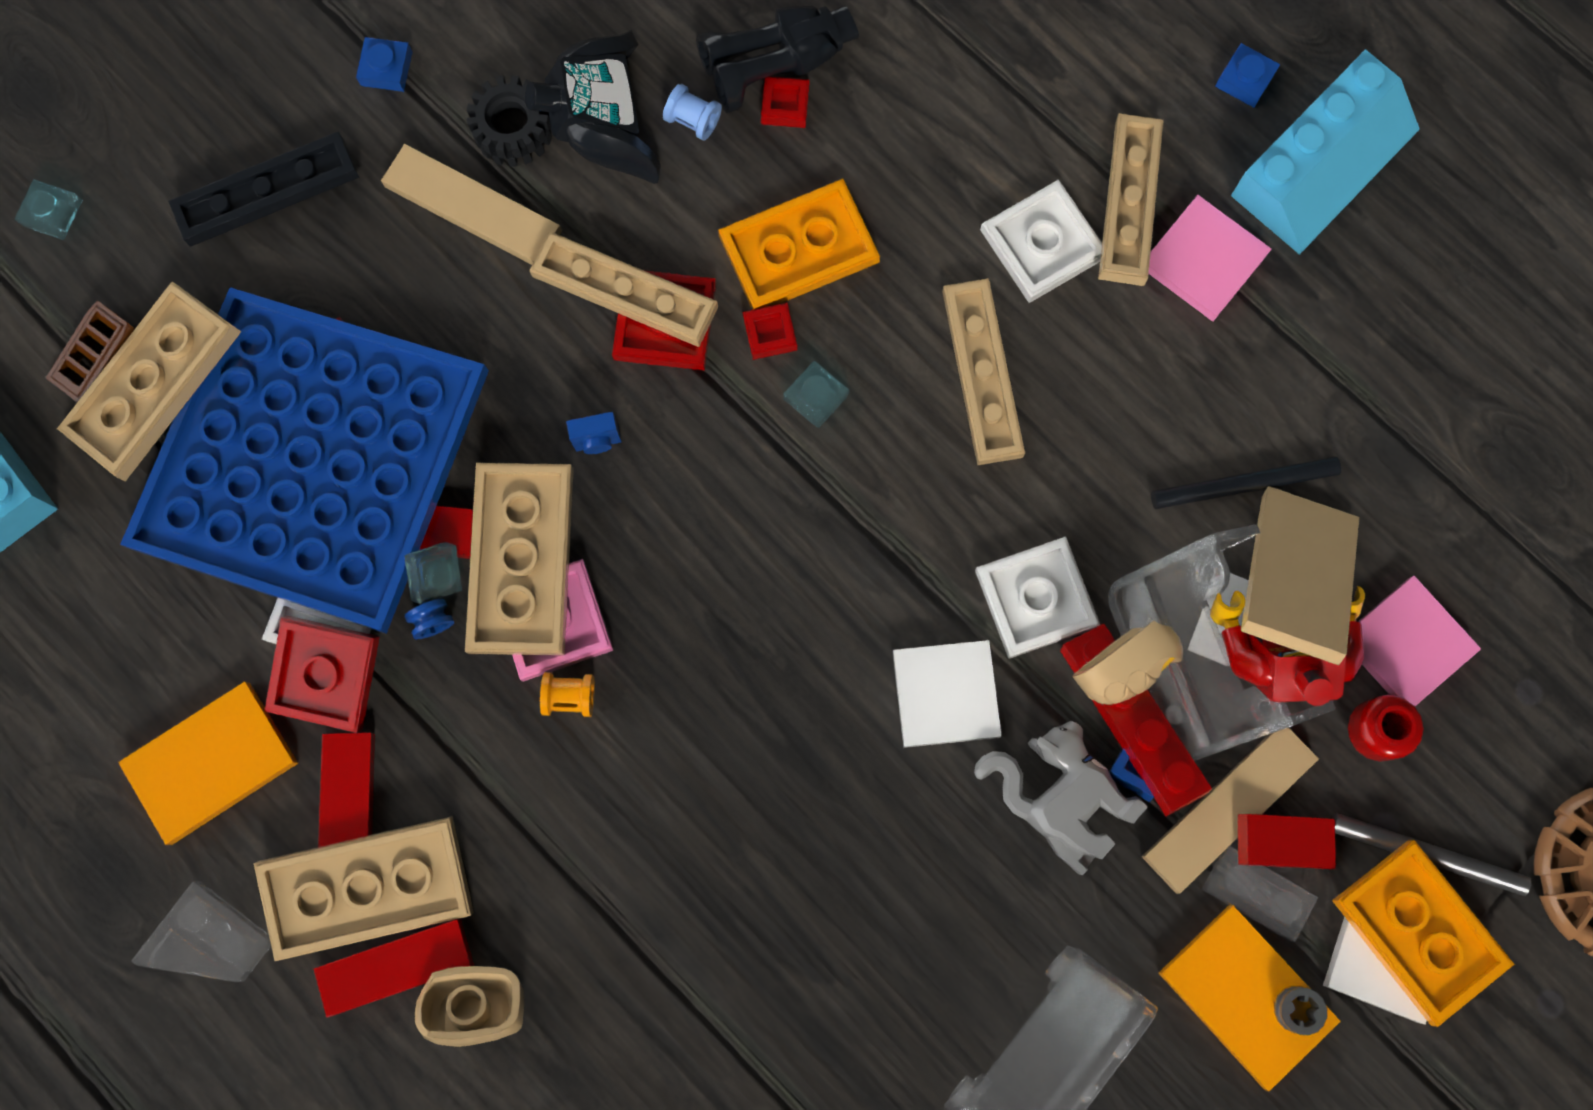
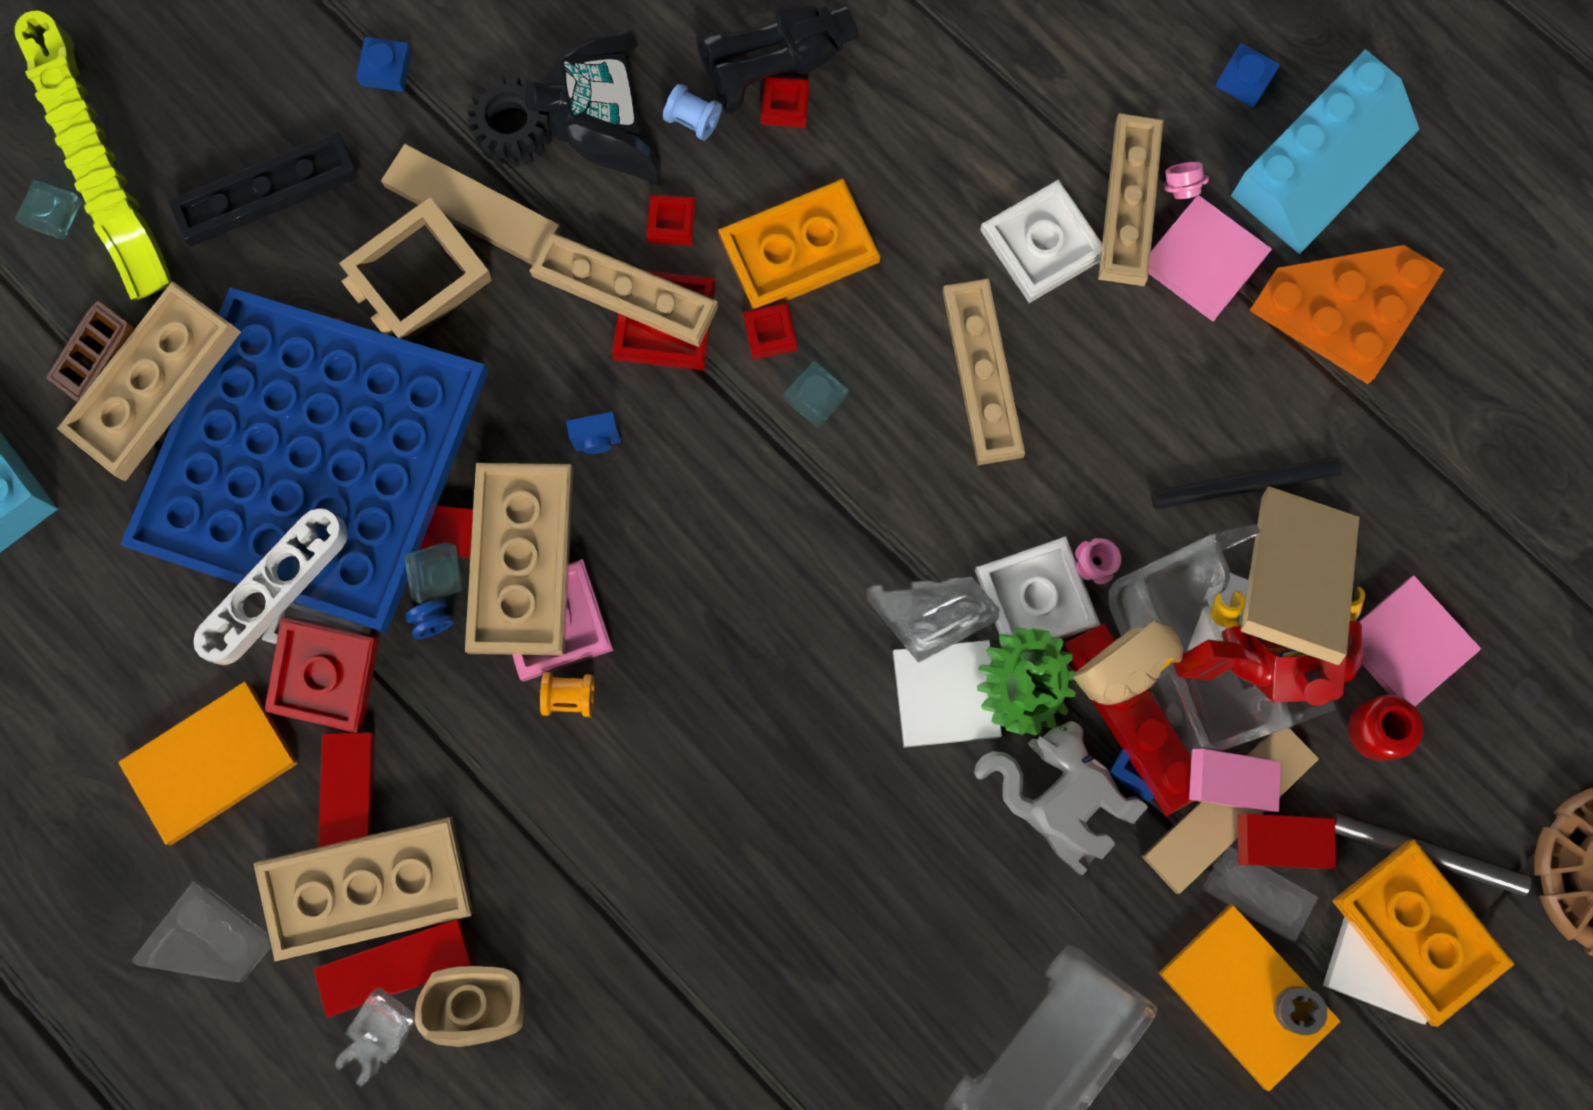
(101, 185): none -> neon yellow piece
(277, 593): none -> white beam
(378, 1033): none -> clear plate
(431, 216): none -> tan window
(671, 220): none -> red tile
(934, 613): none -> clear wing
(1027, 681): none -> bright green gear
(1105, 552): none -> bright pink plate
(1185, 179): none -> bright pink plate
(1210, 660): none -> red tile
(1235, 780): none -> bright pink tile
(1349, 304): none -> orange plate

